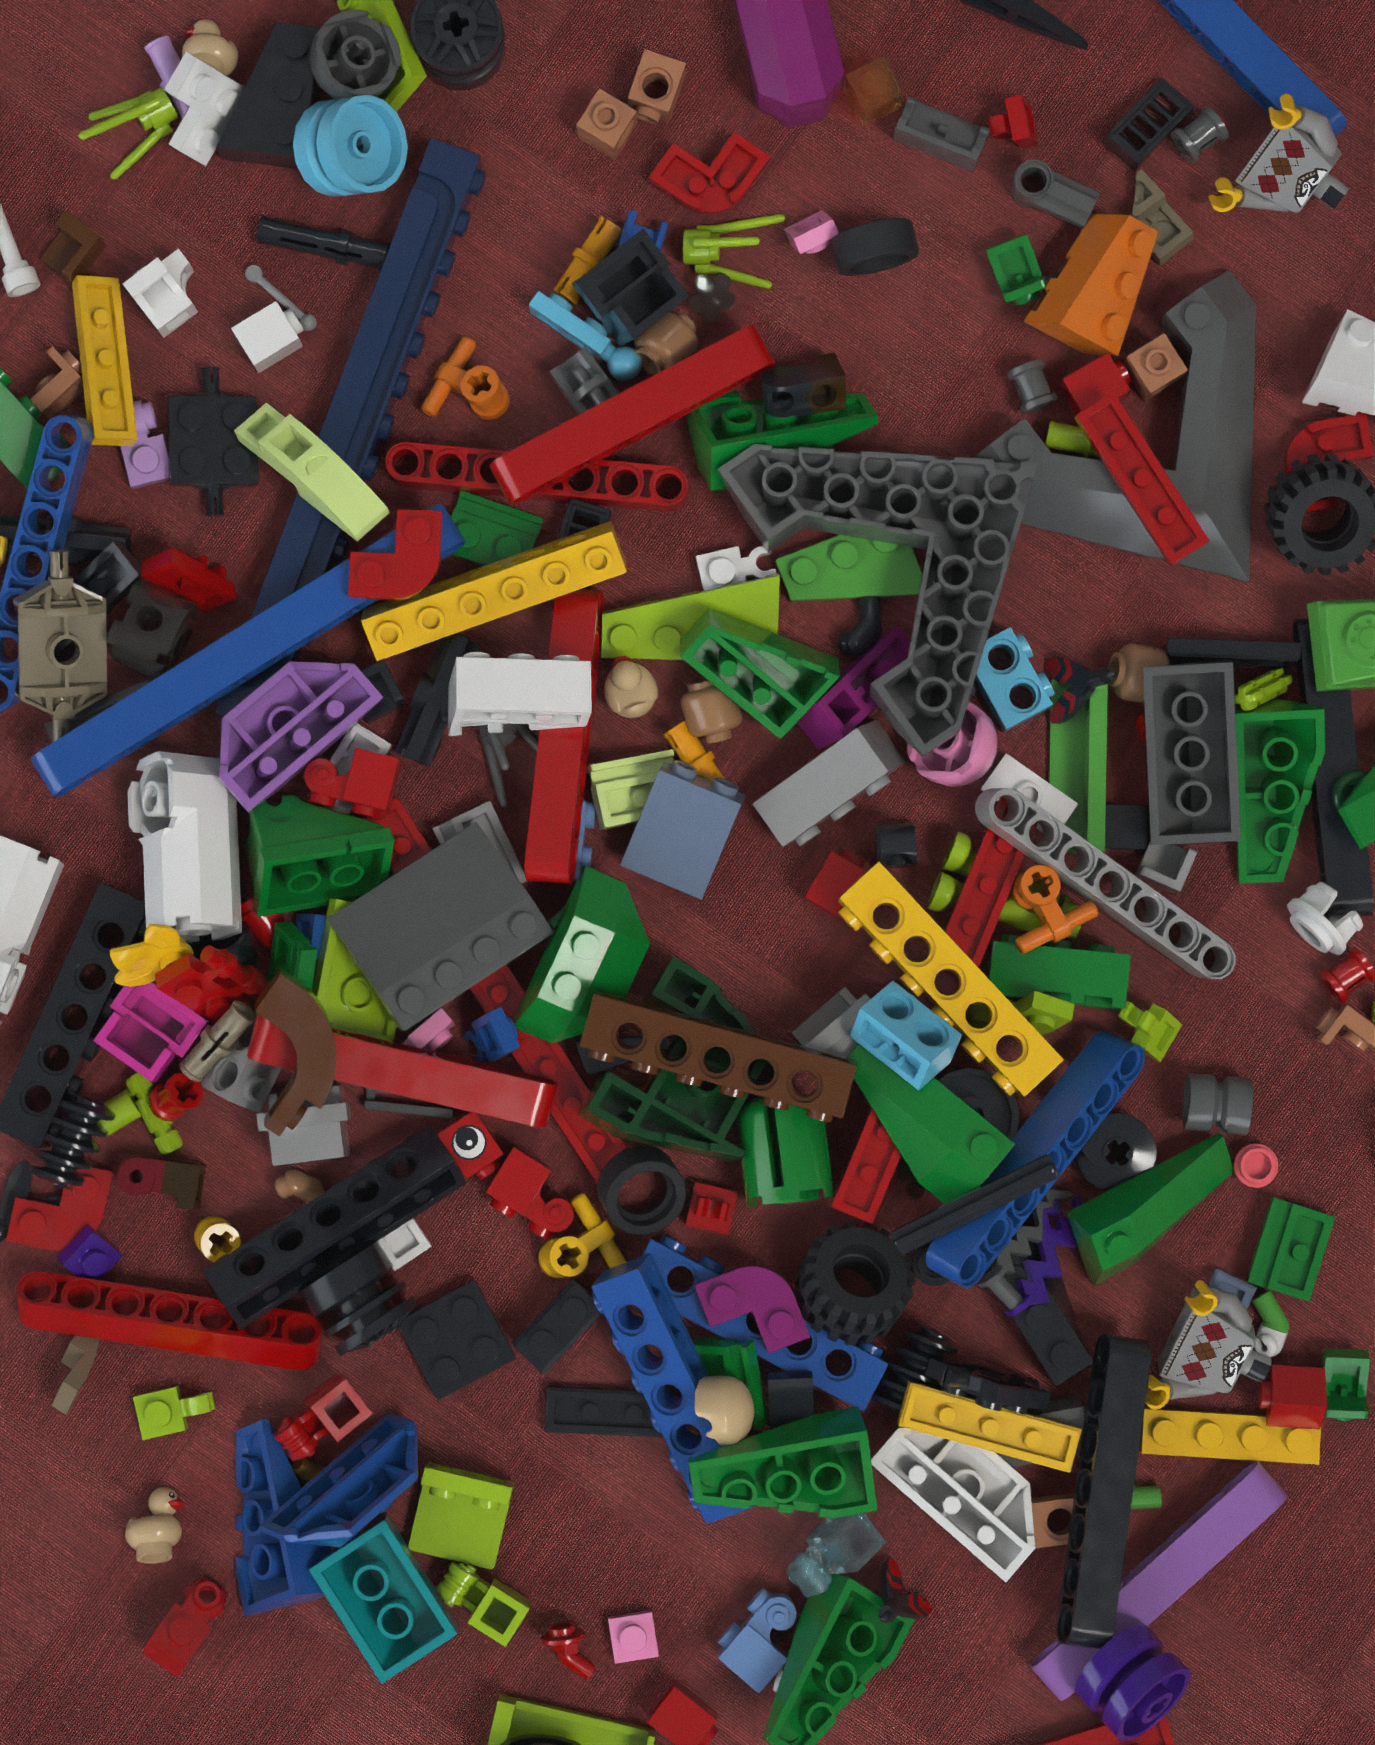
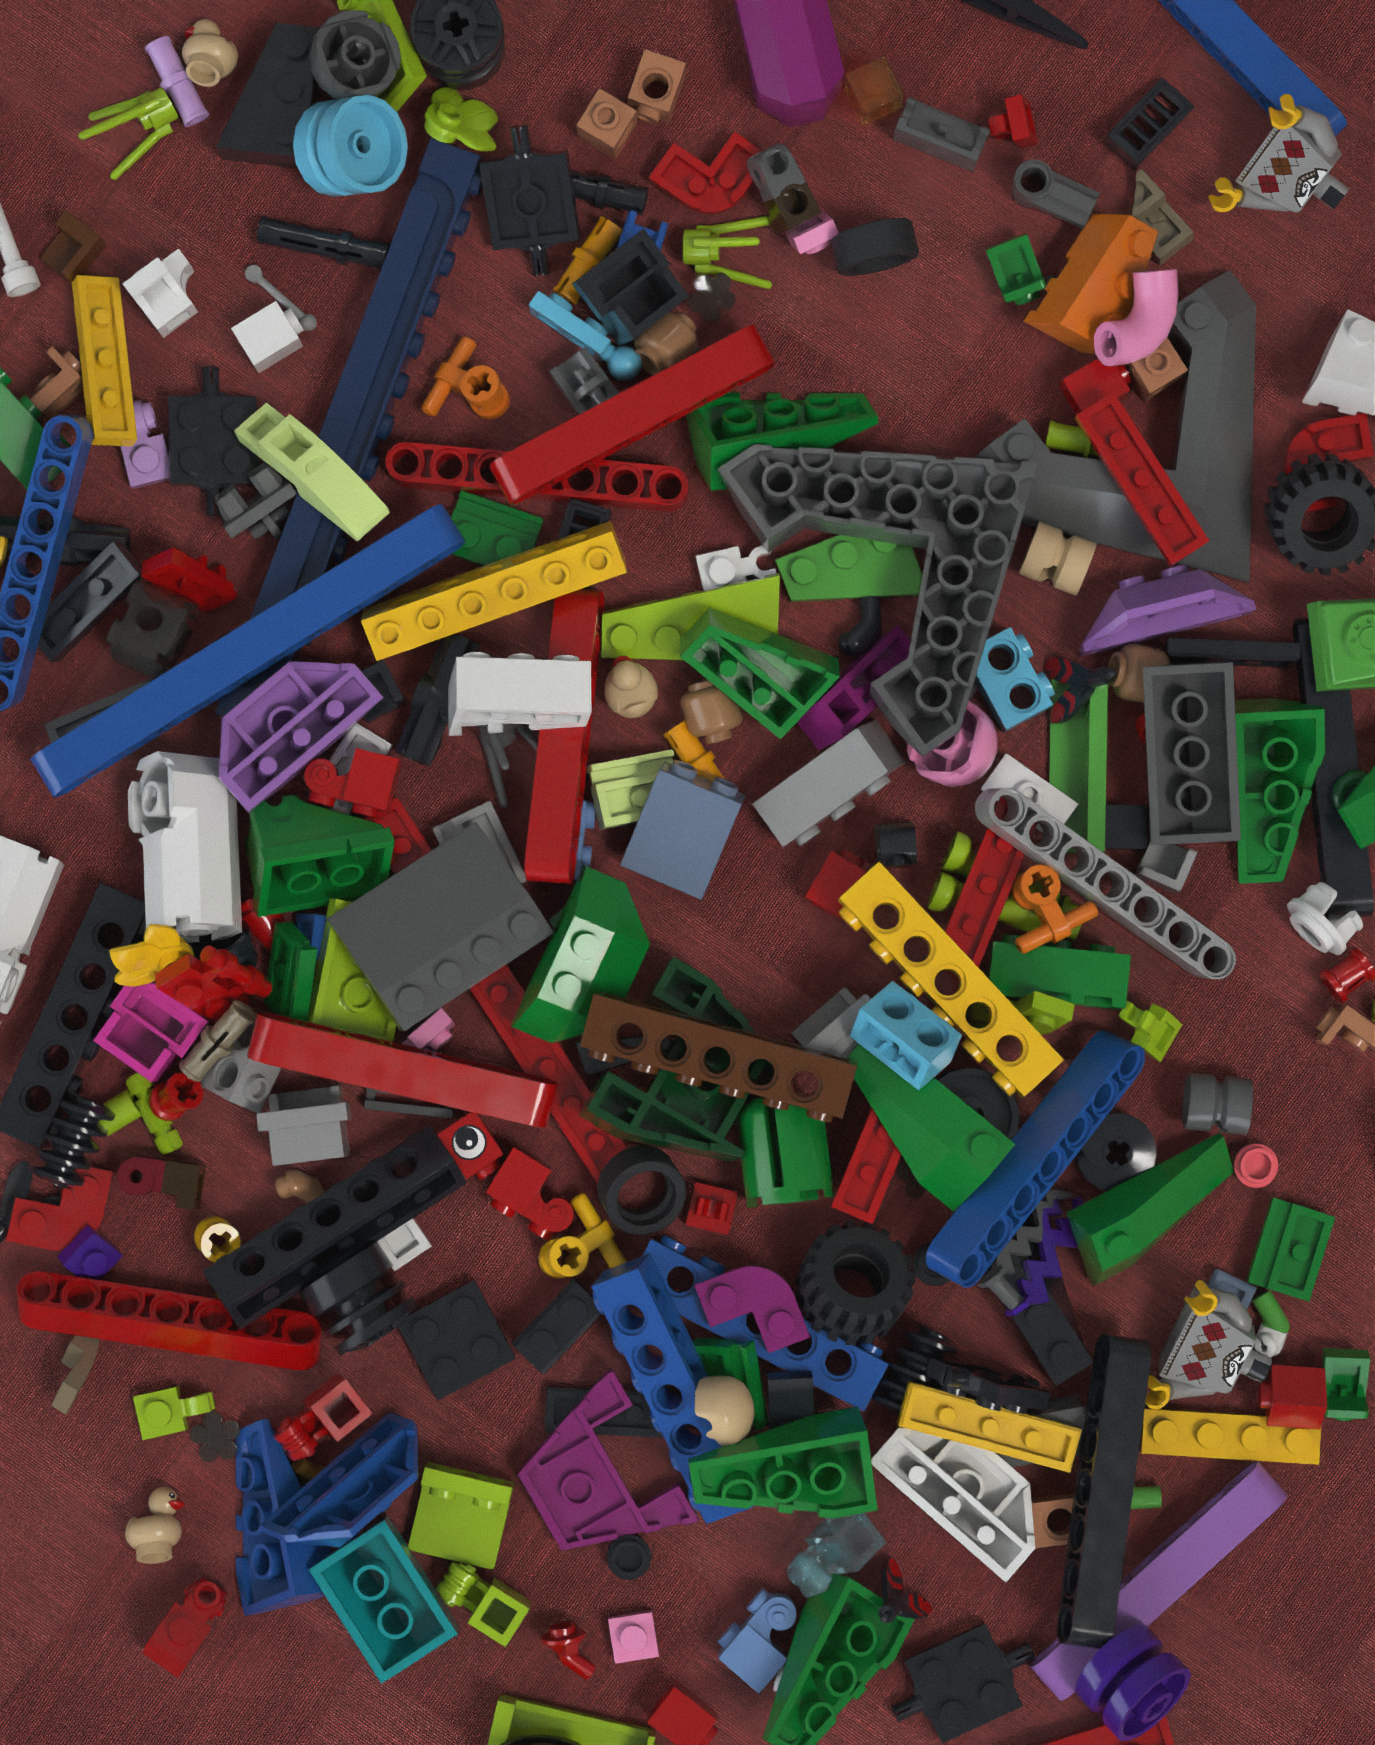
(46, 616): dark tan plate -> none
(211, 104): white plate -> none
(216, 1437): none -> clear smoke plant
(241, 514): none -> dark grey hips
(302, 1017): reddish brown arch -> none
(409, 569): red plate -> none
(454, 119): none -> lime plate
(493, 1036): blue plate -> none
(530, 200): none -> black plate
(580, 1486): none -> magenta wing
(609, 193): none -> black pin
(629, 1557): none -> black plate
(782, 188): none -> leg
(805, 388): leg -> none
(963, 1682): none -> black plate
(974, 1204): black axle -> none
(1032, 386): dark grey bush -> none
(1057, 558): none -> tan wheel
(1146, 325): none -> bright pink cylinder
(1163, 608): none -> medium lavender wedge
(1199, 134): dark grey bush -> none
(1262, 689): lime axle -> none

